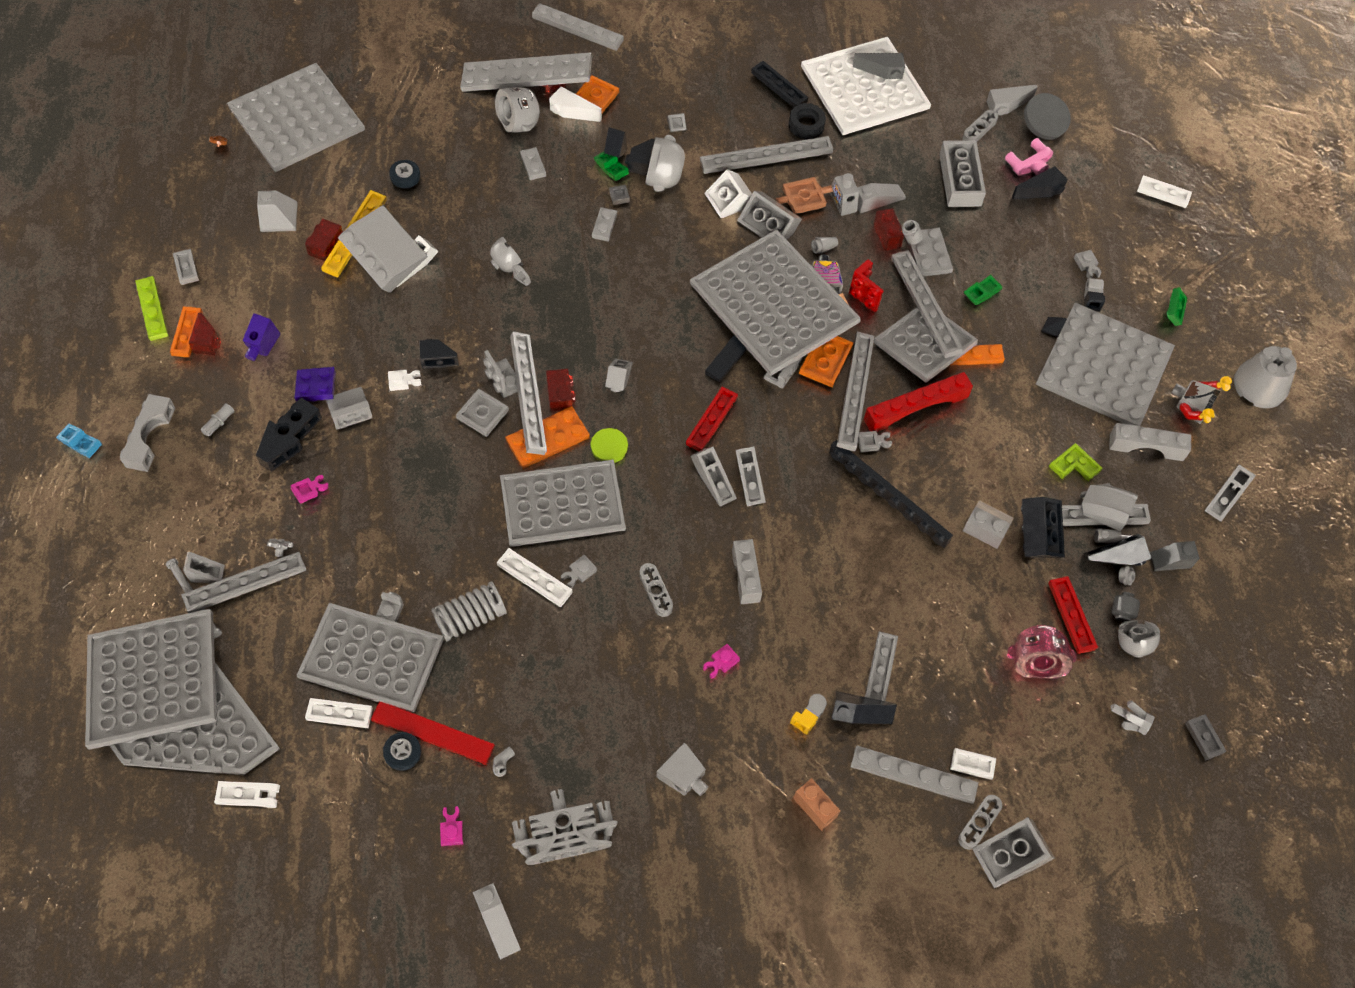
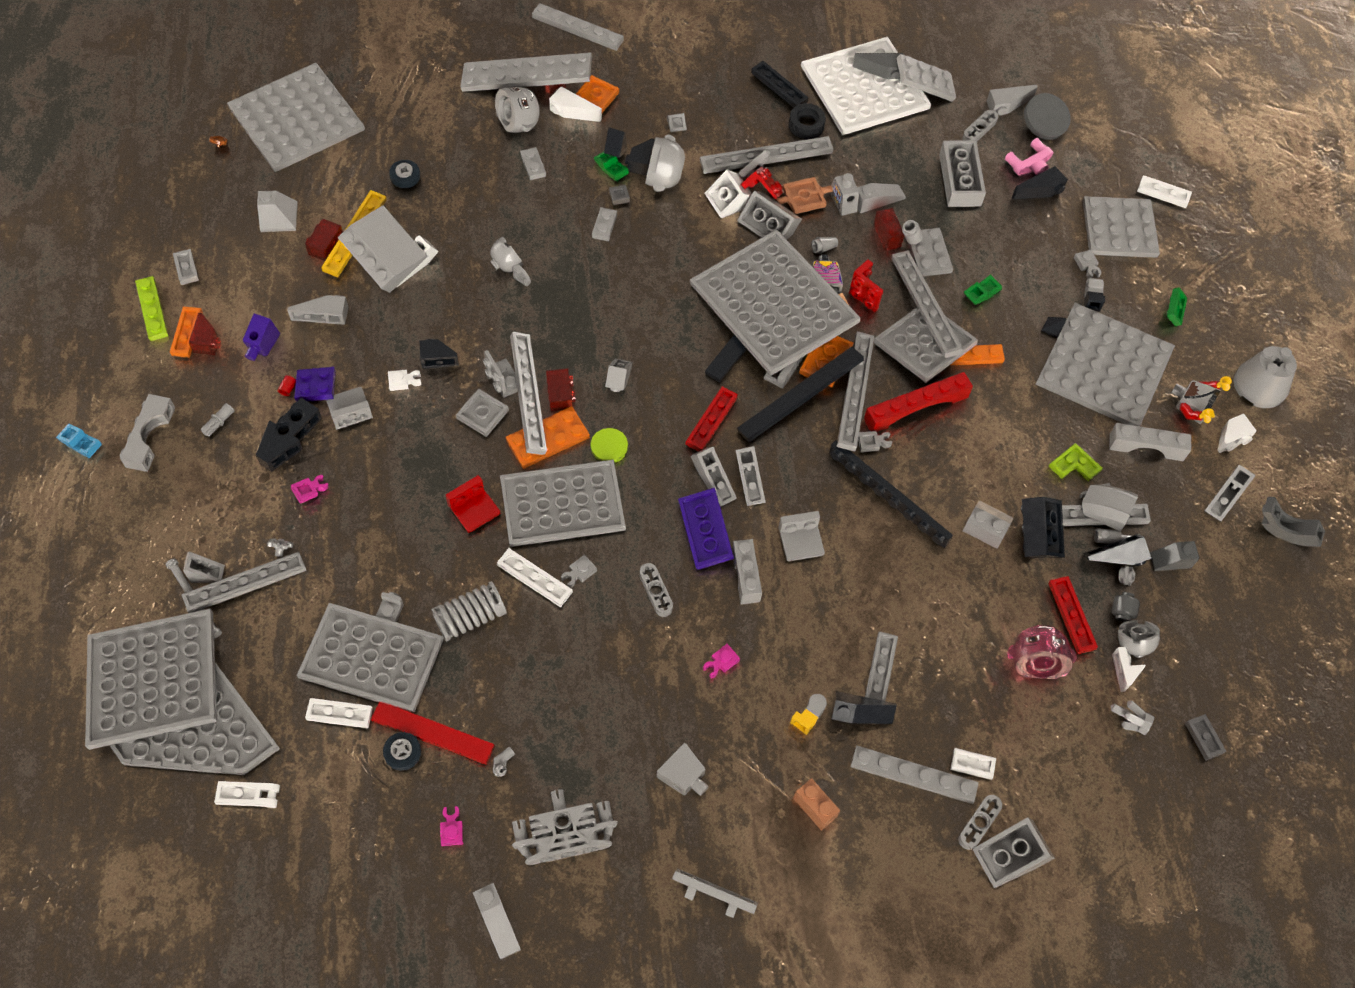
(286, 385): none -> red hinge
(321, 310): none -> light grey slope
(472, 504): none -> red bracket
(695, 883): none -> light grey hinge
(706, 528): none -> dark purple plate
(759, 160): none -> light grey plate
(764, 176): none -> red bracket
(800, 394): none -> black tile
(801, 536): none -> light grey bracket
(926, 77): none -> light grey plate
(1120, 226): none -> light grey plate
(1125, 673): none -> white slope
(1236, 432): none -> white slope
(1290, 528): none -> dark grey arch

